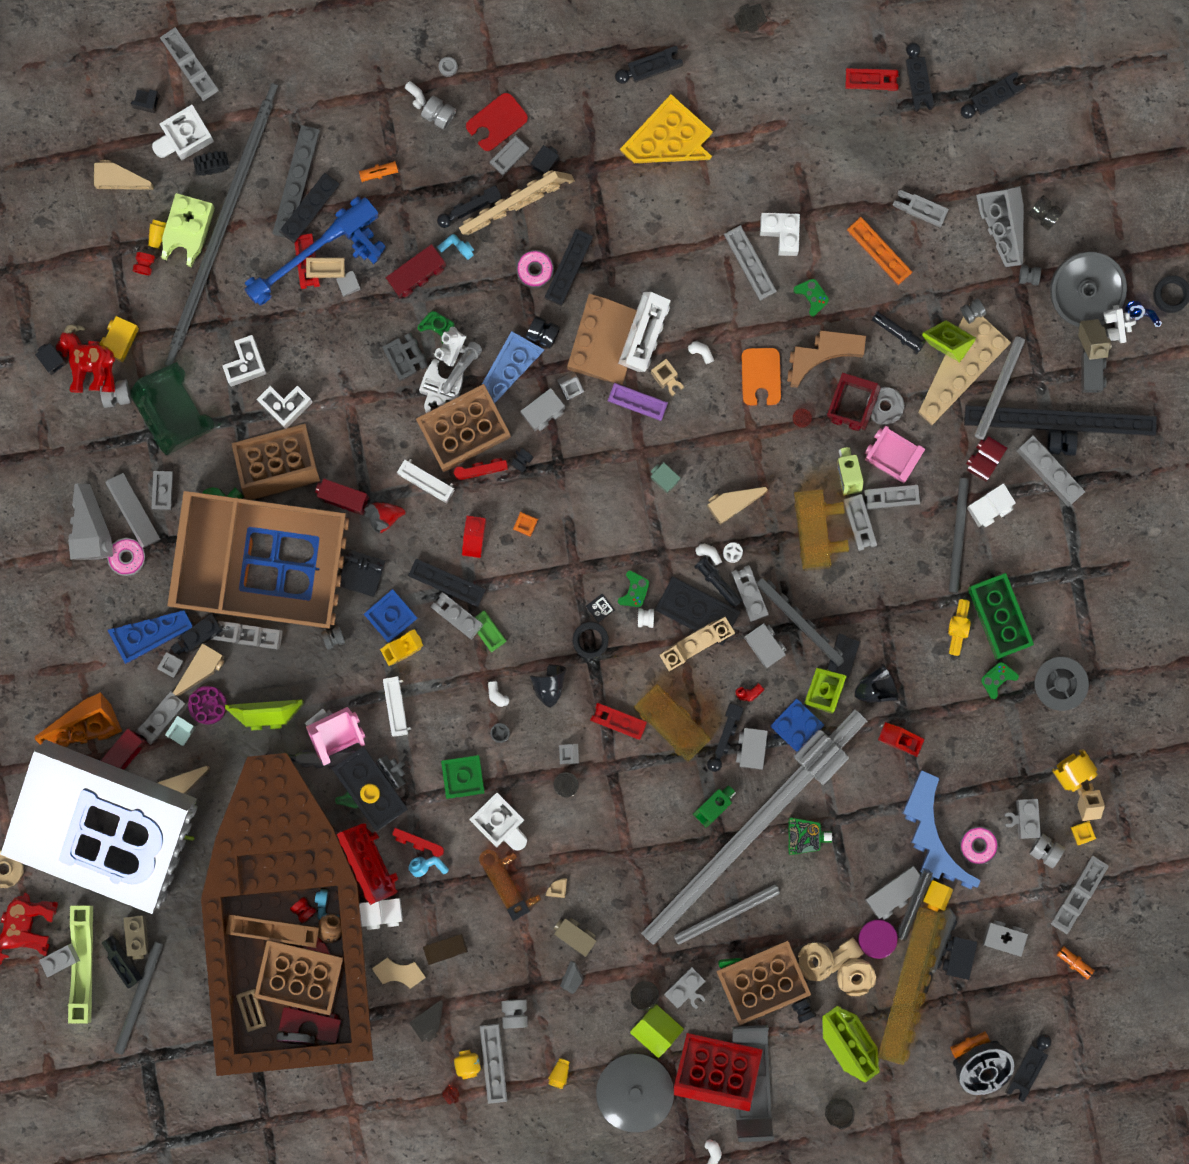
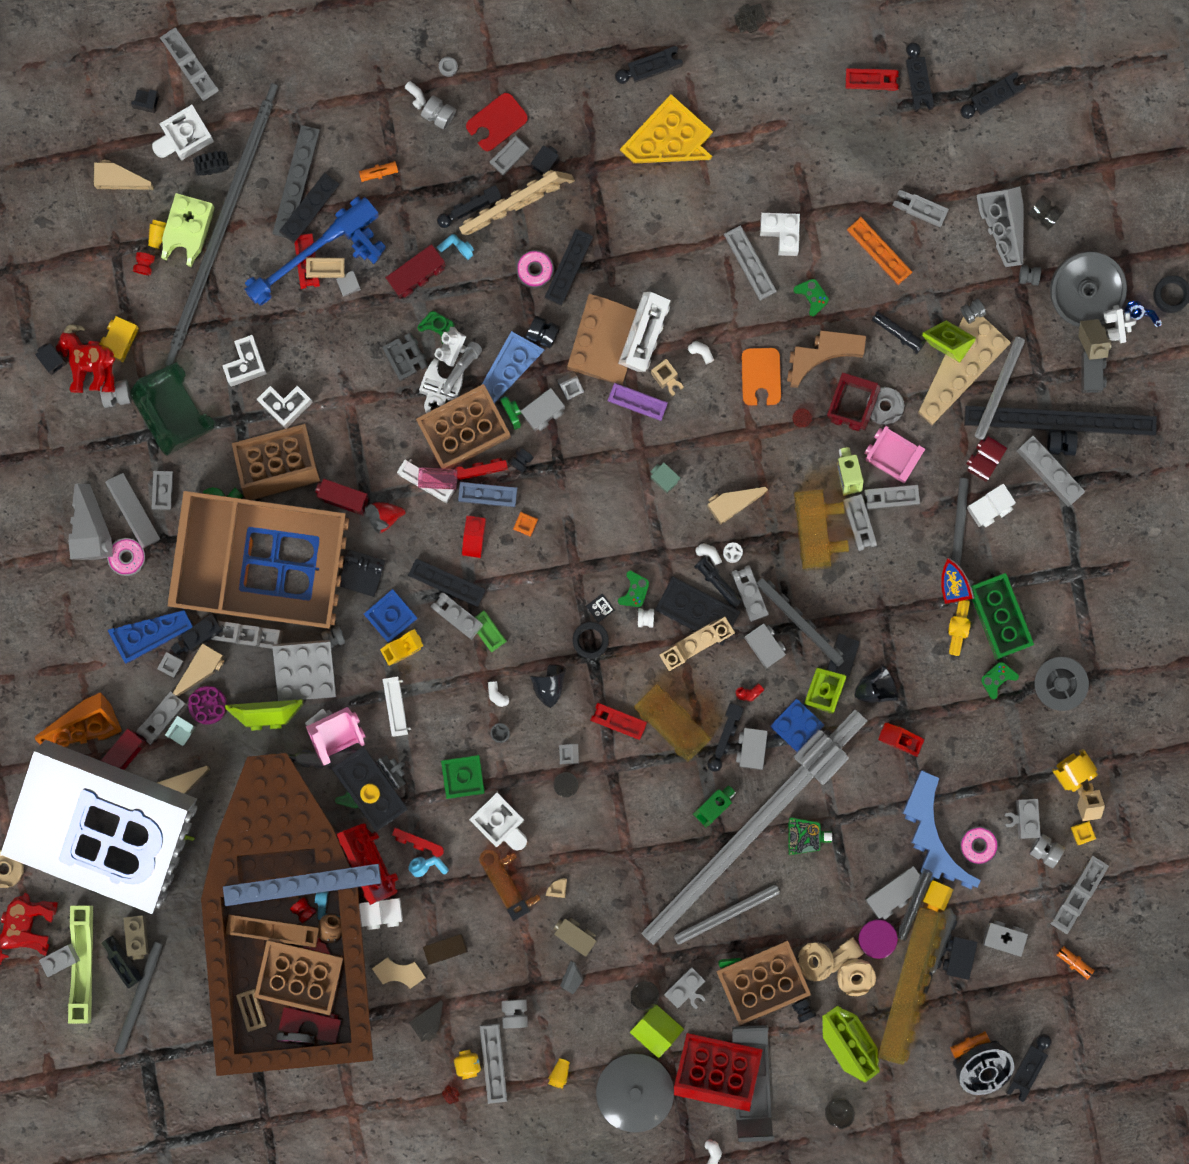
(302, 884): none -> sand blue plate
(304, 670): none -> light grey plate
(437, 478): none -> clear pink tile
(487, 494): none -> sand blue plate
(512, 411): none -> green piece
(955, 583): none -> shield

